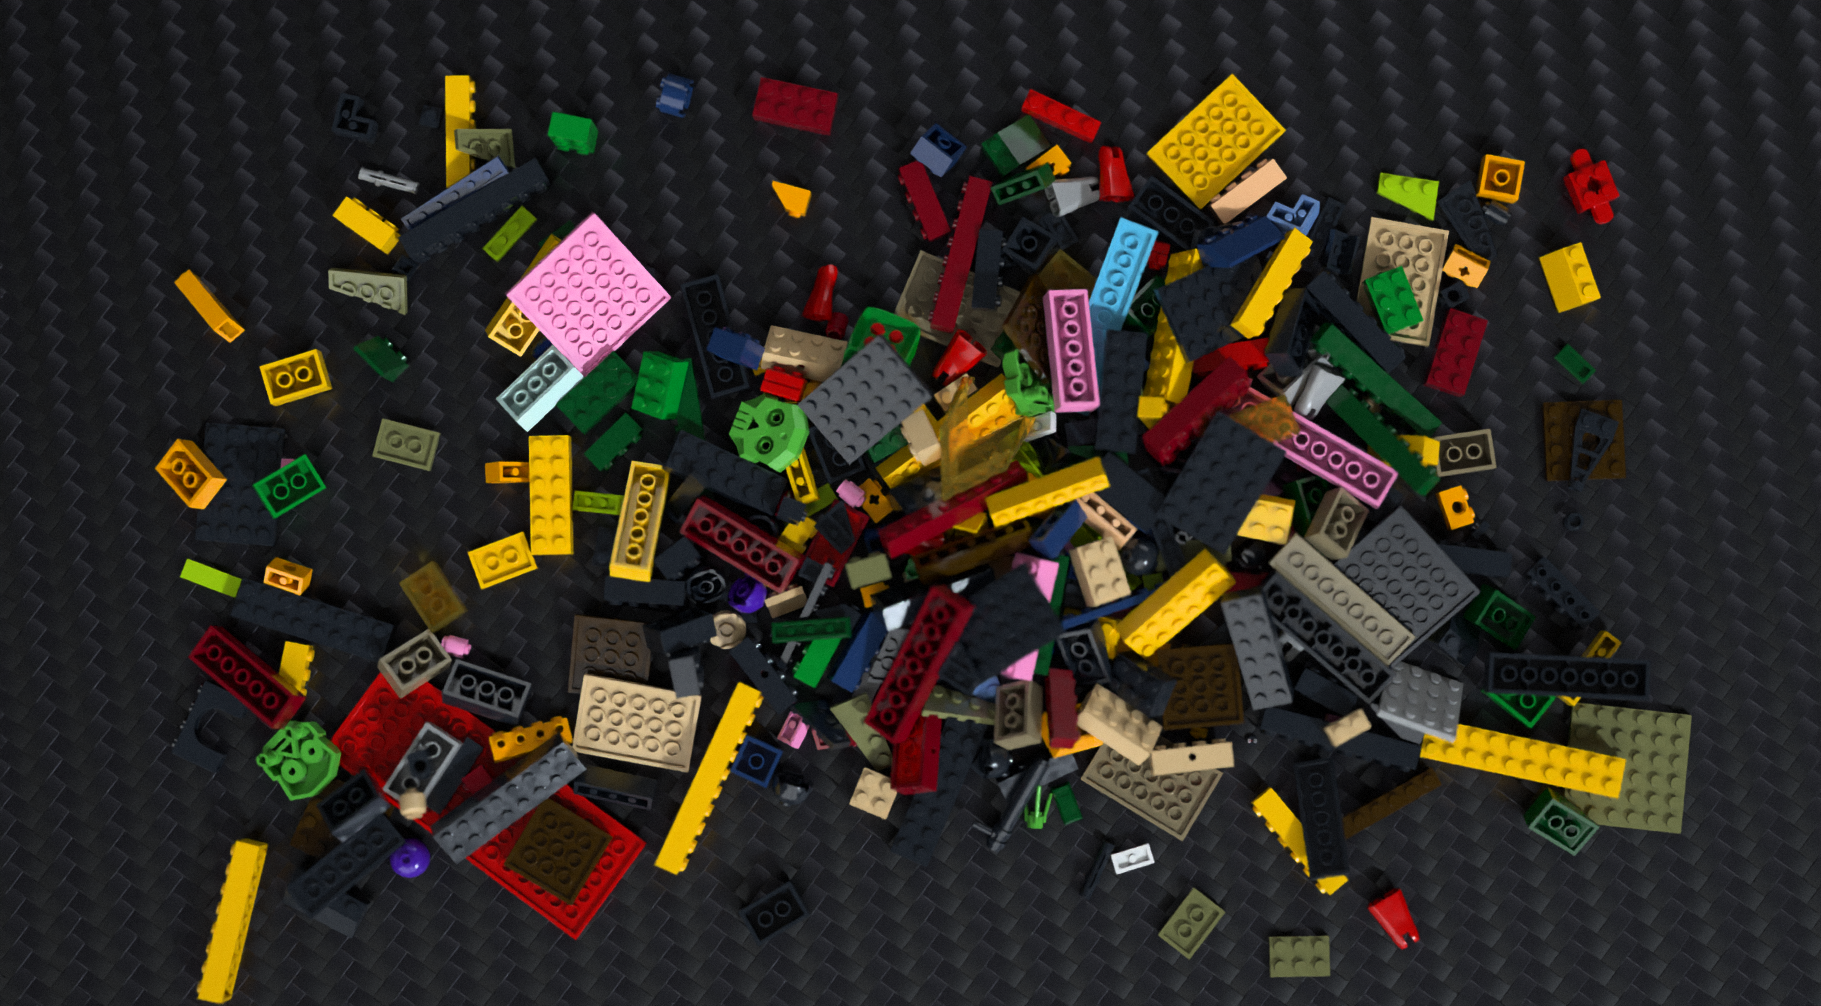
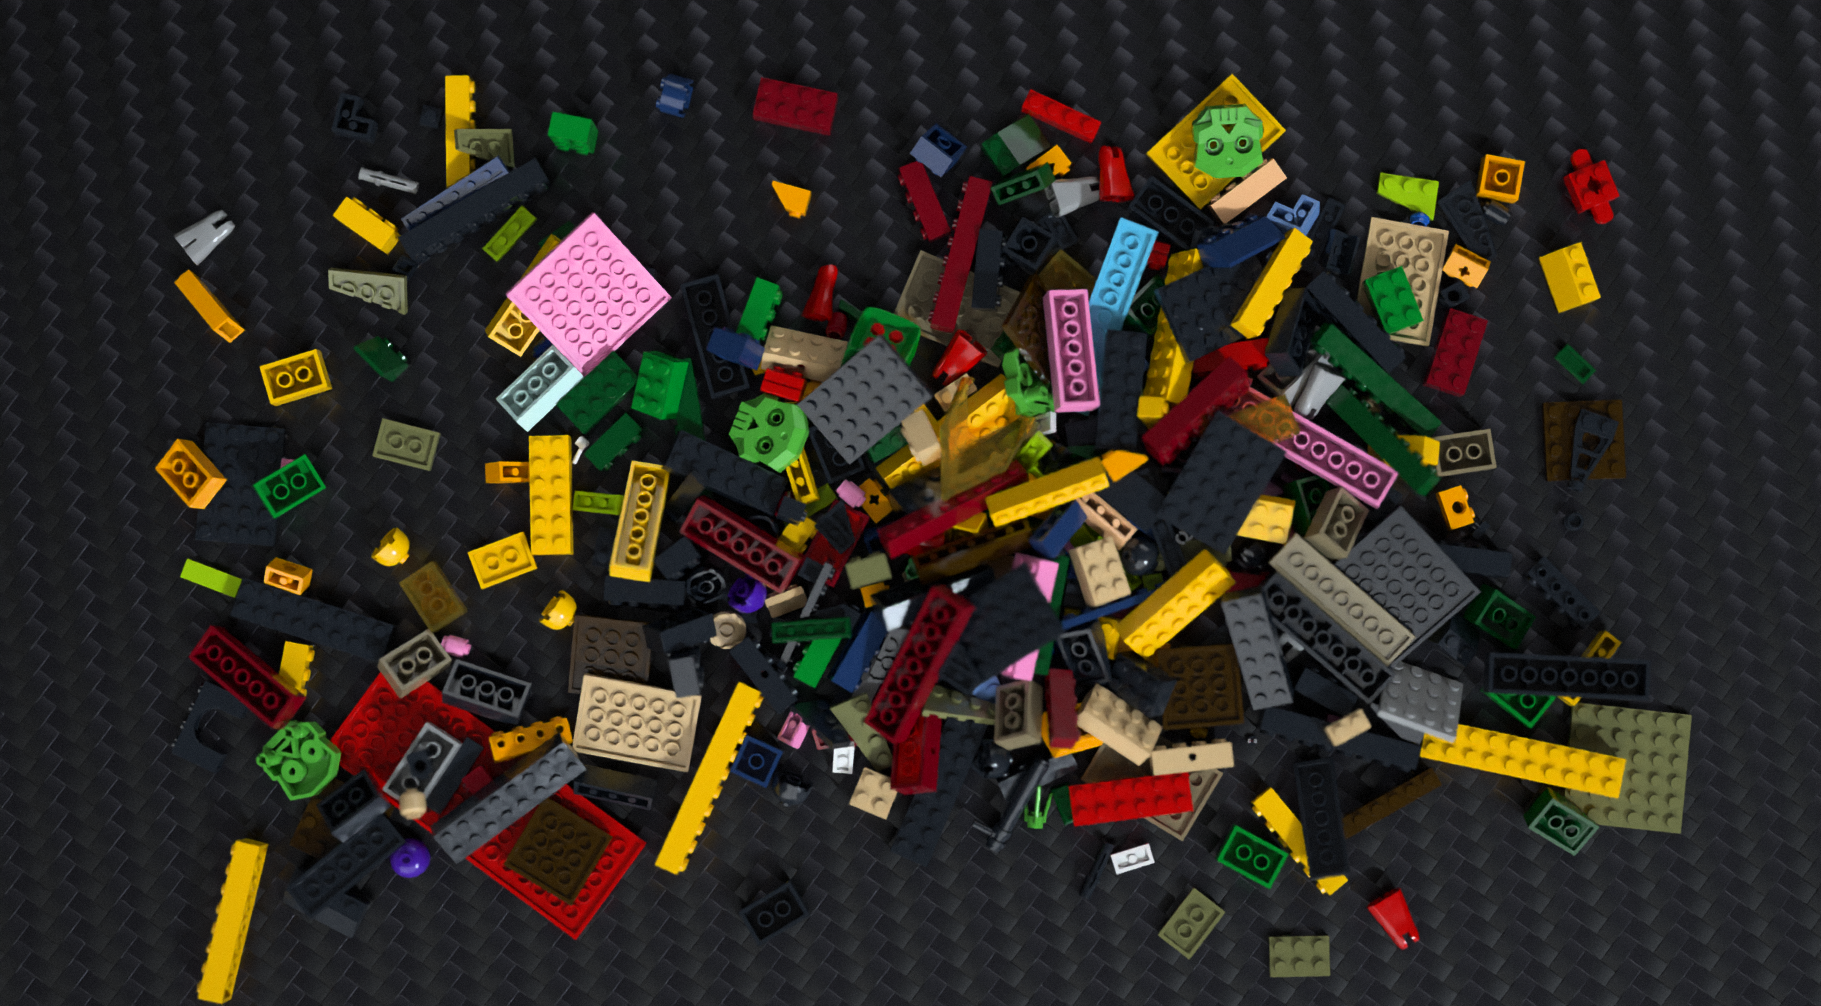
(204, 236): none -> light grey piece
(392, 548): none -> yellow cylinder
(559, 612): none -> yellow cylinder
(582, 443): none -> white hand
(760, 309): none -> green brick
(844, 759): none -> white plate
(849, 310): none -> dark green tile
(1033, 451): none -> lime tile
(1121, 463): none -> light orange slope
(1130, 798): none -> red brick
(1227, 157): none -> bright green brick
(1251, 856): none -> green brick
(1420, 219): none -> blue plate

